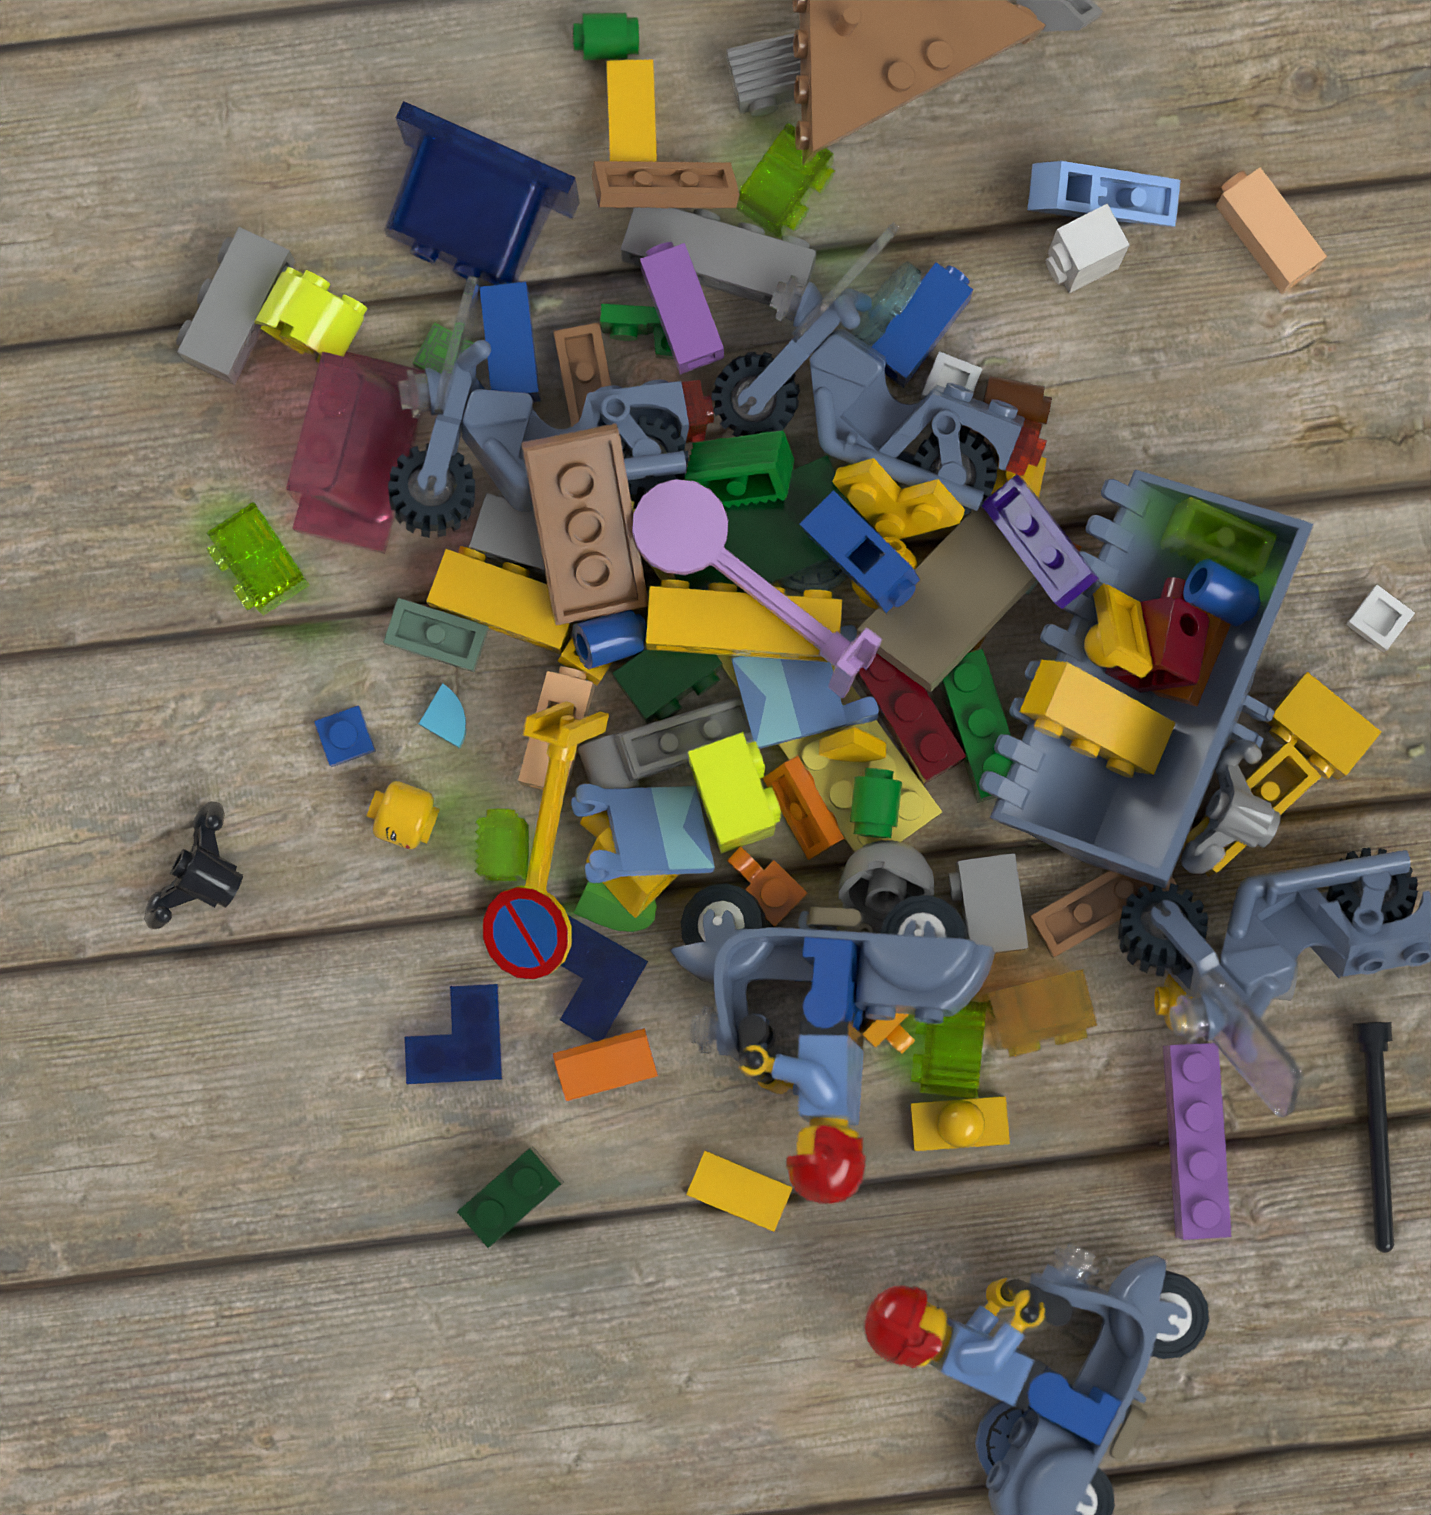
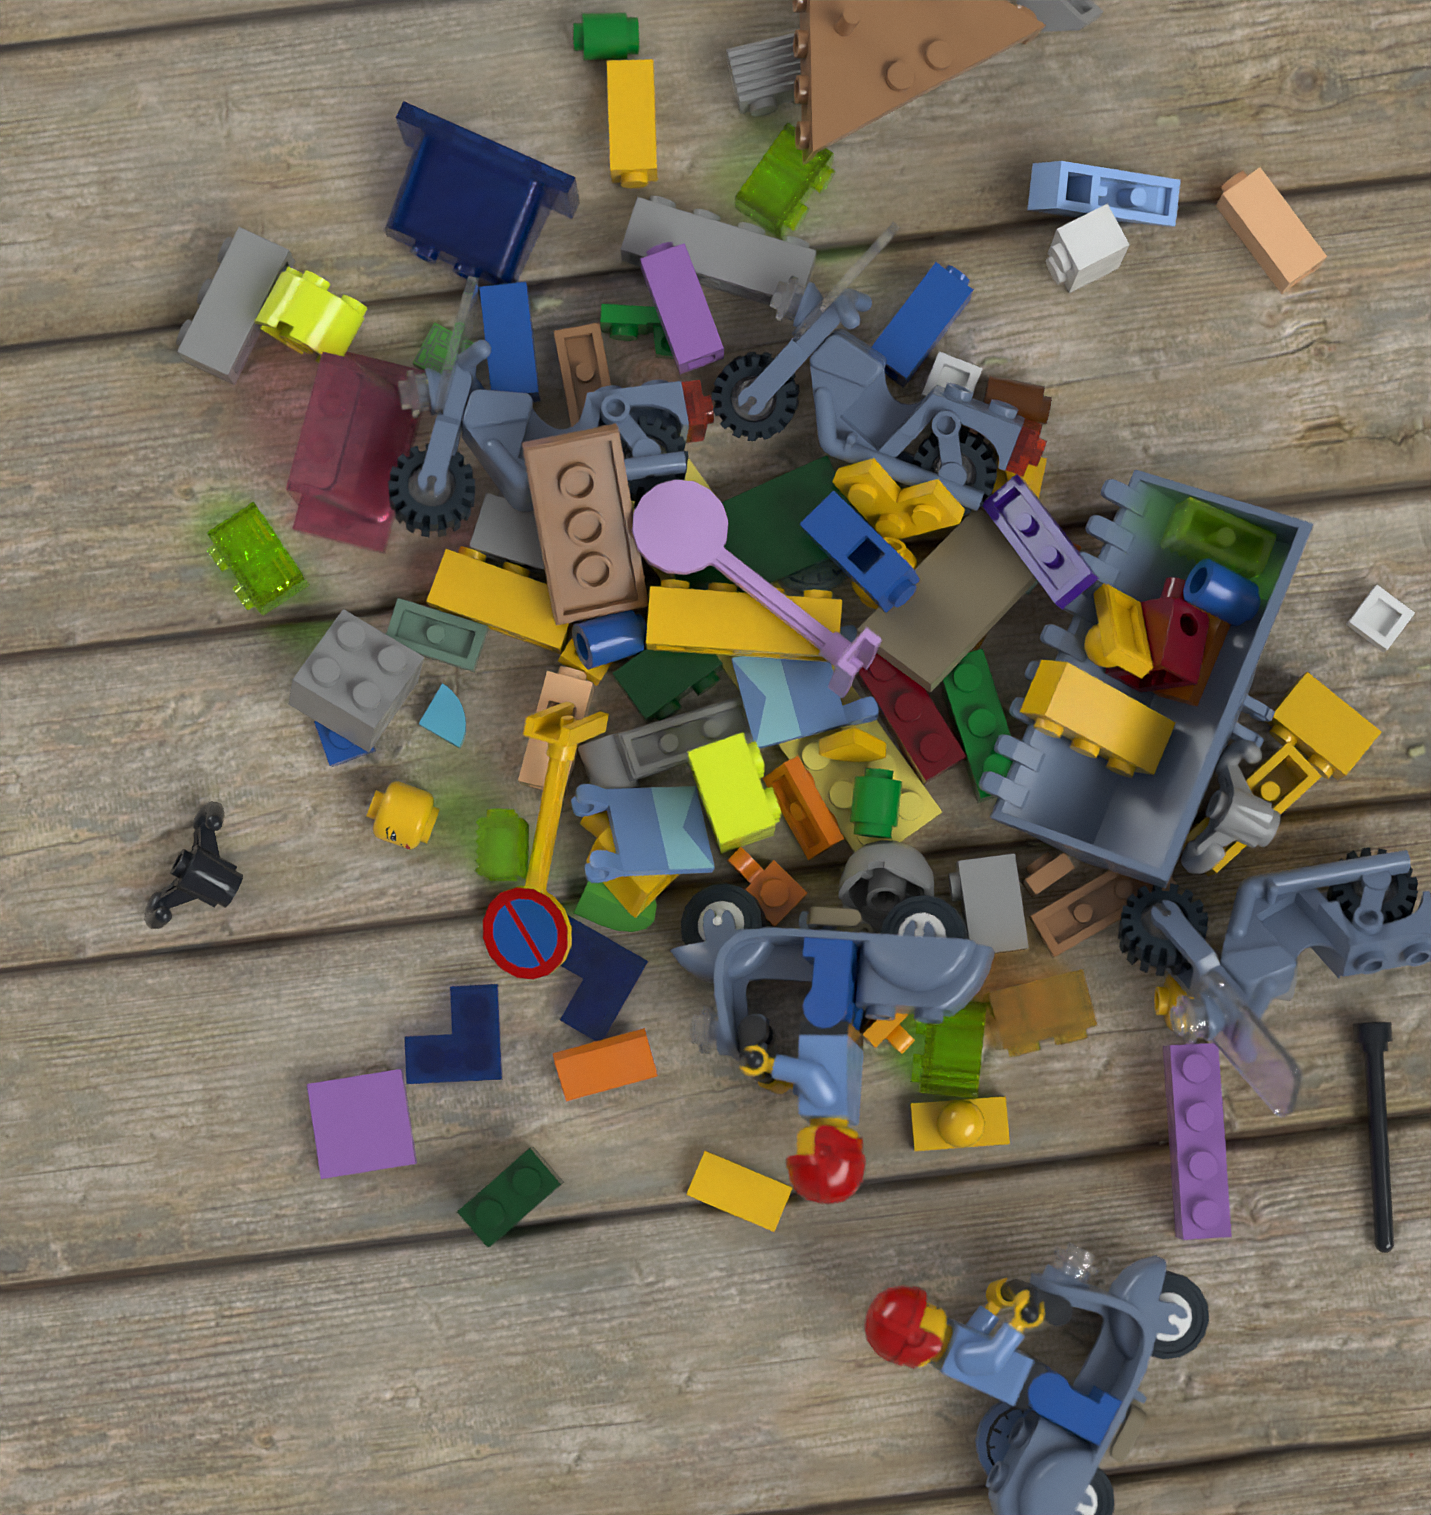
(355, 680): none -> light grey brick
(361, 1123): none -> medium lavender tile
(665, 184): medium nougat plate -> none
(743, 467): green brick -> none
(888, 303): clear light blue tile -> none
(1045, 872): none -> medium nougat plate

